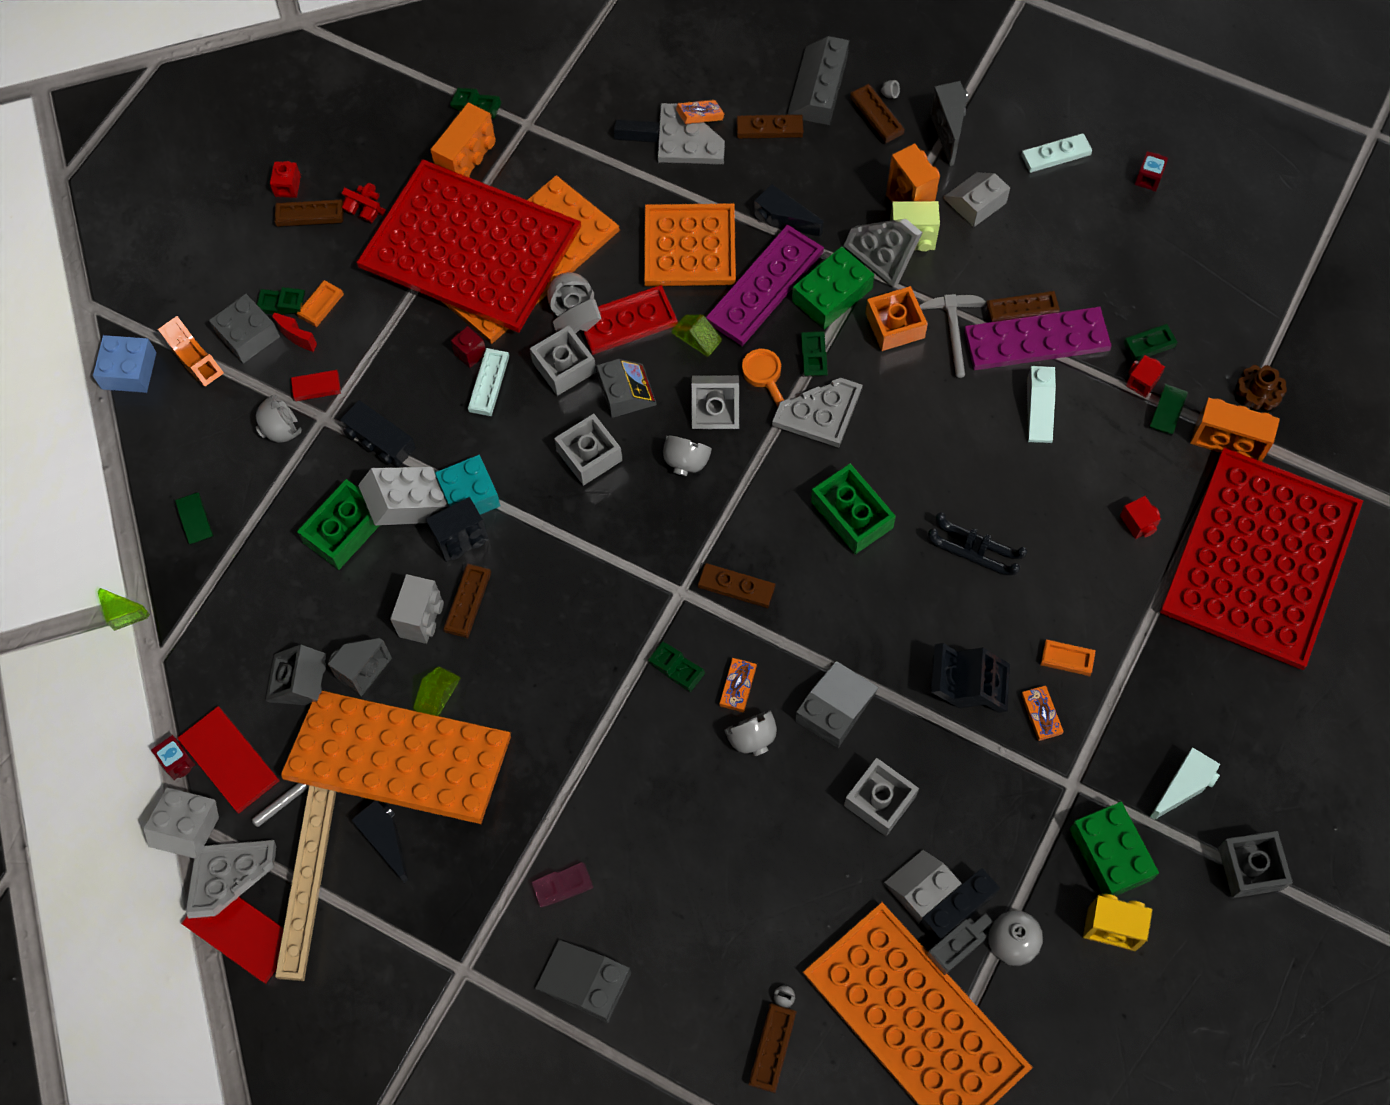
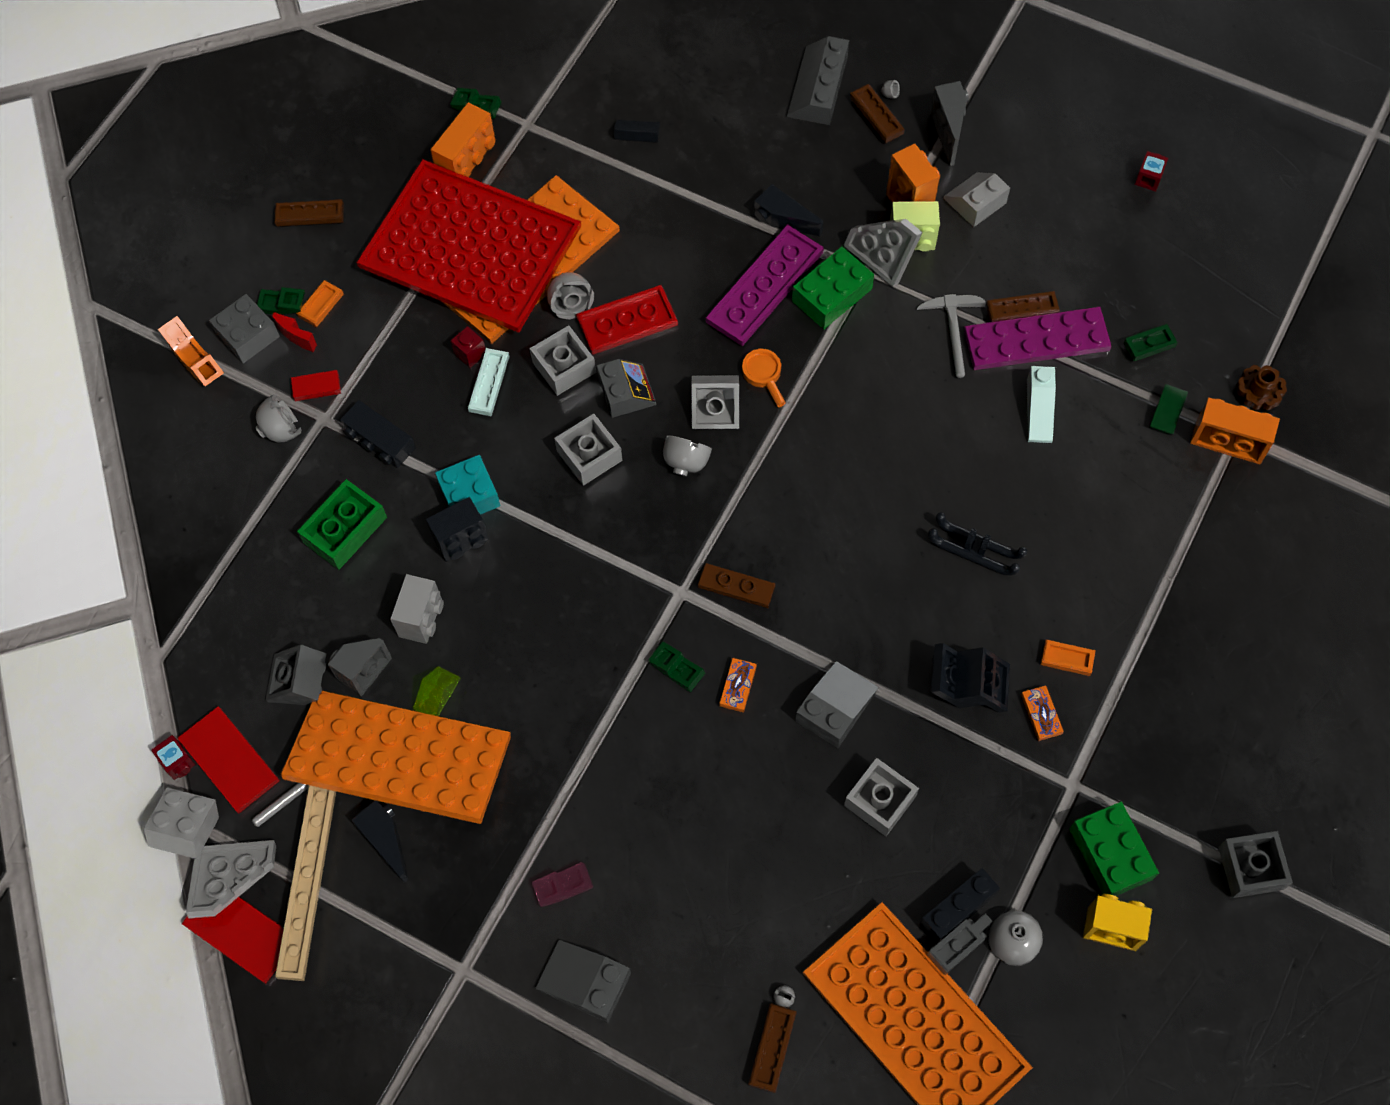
(120, 611): clear neon green slope -> none
(124, 364): medium blue brick -> none
(194, 518): dark green slope -> none
(285, 179): red brick -> none
(353, 200): red hips -> none
(402, 495): light grey brick -> none
(467, 601): reddish brown plate -> none
(579, 317): light grey slope -> none
(687, 142): light grey plate -> none
(690, 244): orange plate -> none
(697, 333): clear neon green slope -> none
(700, 111): orange tile -> none
(753, 734): light grey cylinder -> none
(770, 126): reddish brown plate -> none
(814, 354): dark green slope -> none
(820, 411): light grey plate -> none
(853, 508): green brick -> none
(896, 318): orange brick -> none
(922, 884): light grey slope -> none
(1056, 152): light aqua plate -> none
(1141, 517): red brick -> none
(1144, 375): red brick -> none
(1190, 780): light aqua slope -> none
(1262, 558): red plate -> none

